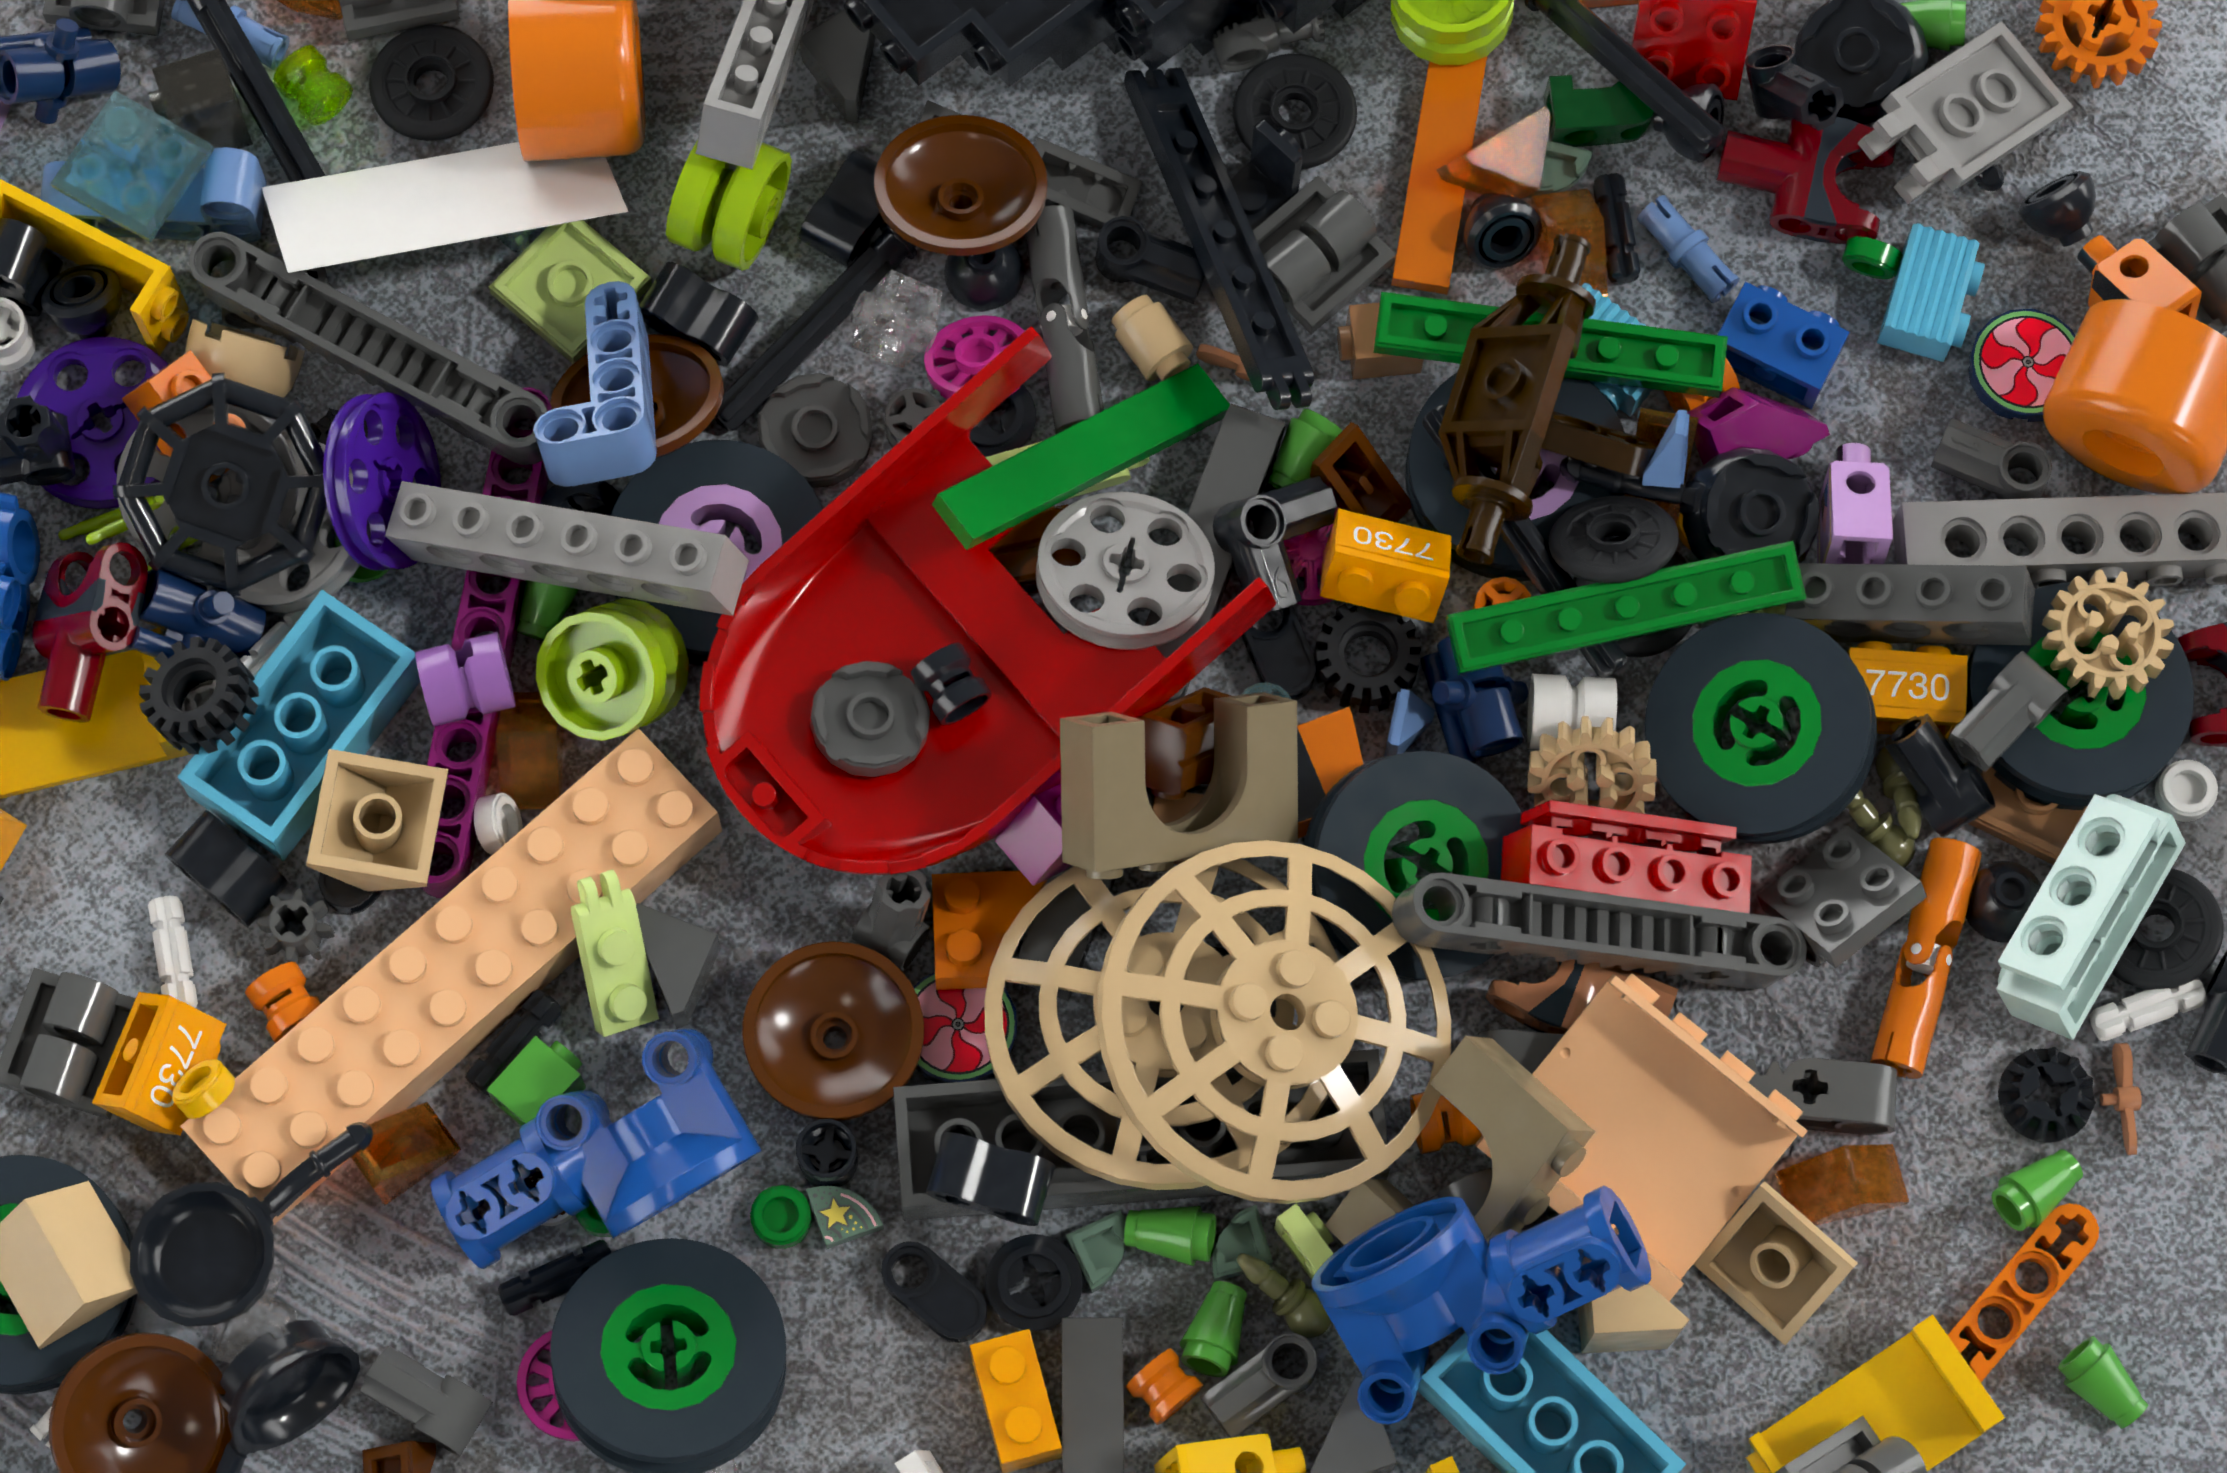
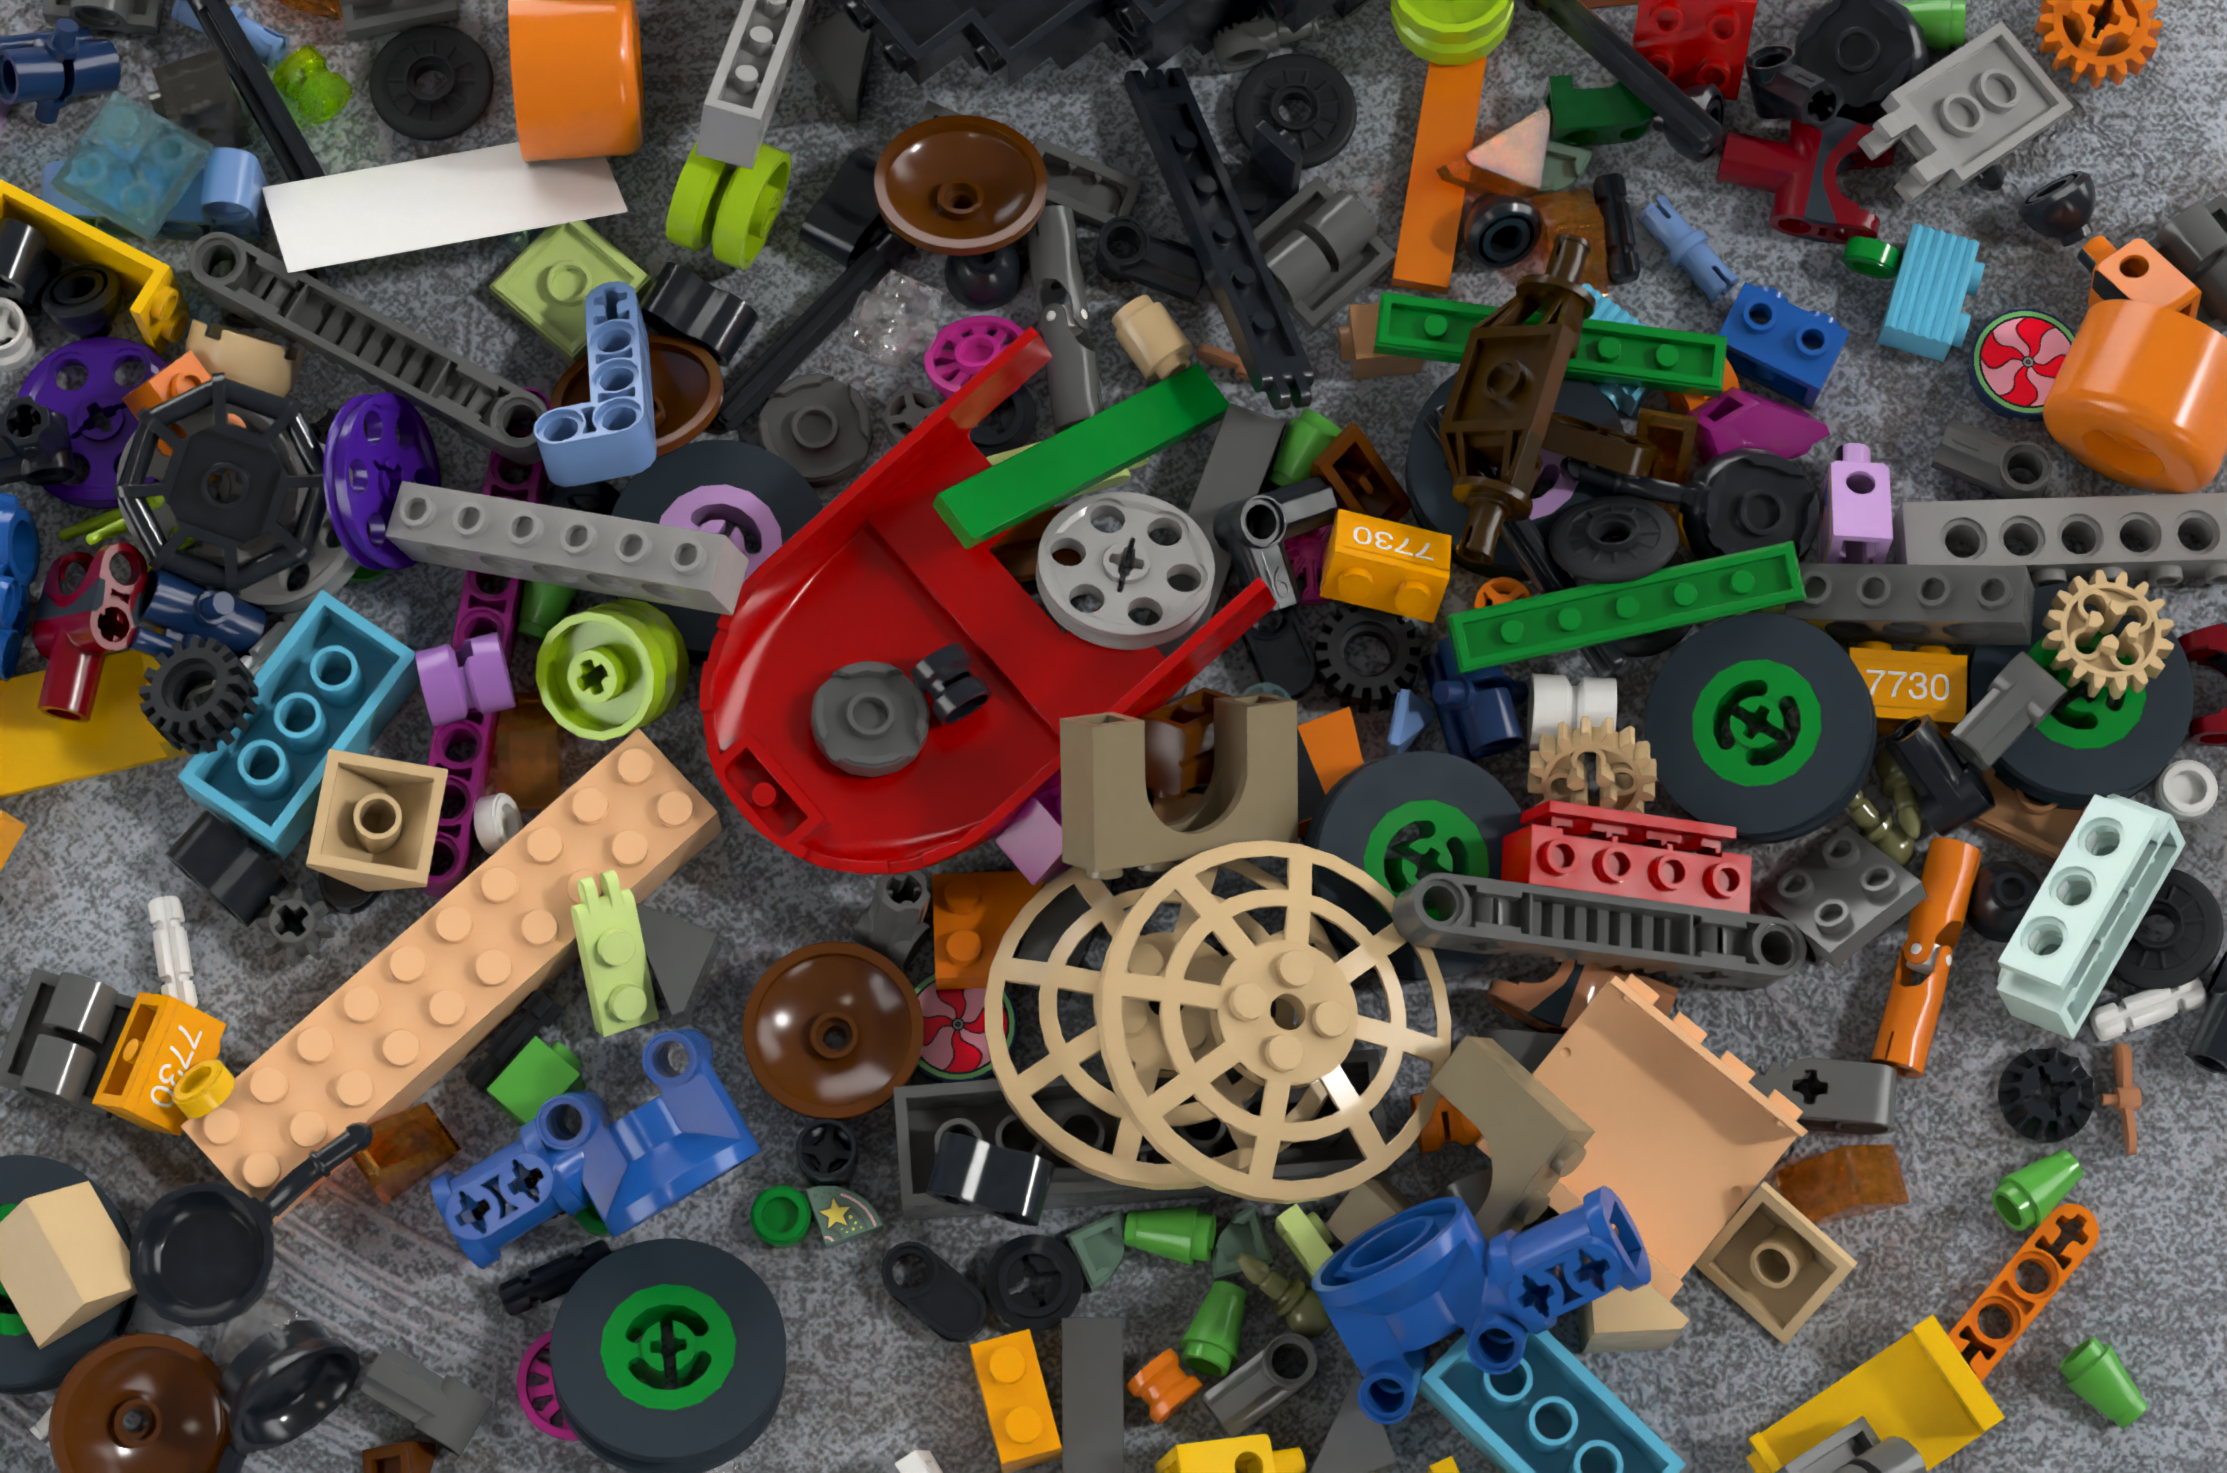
(282, 998): orange wheel -> none
(1670, 458): medium blue slope -> none

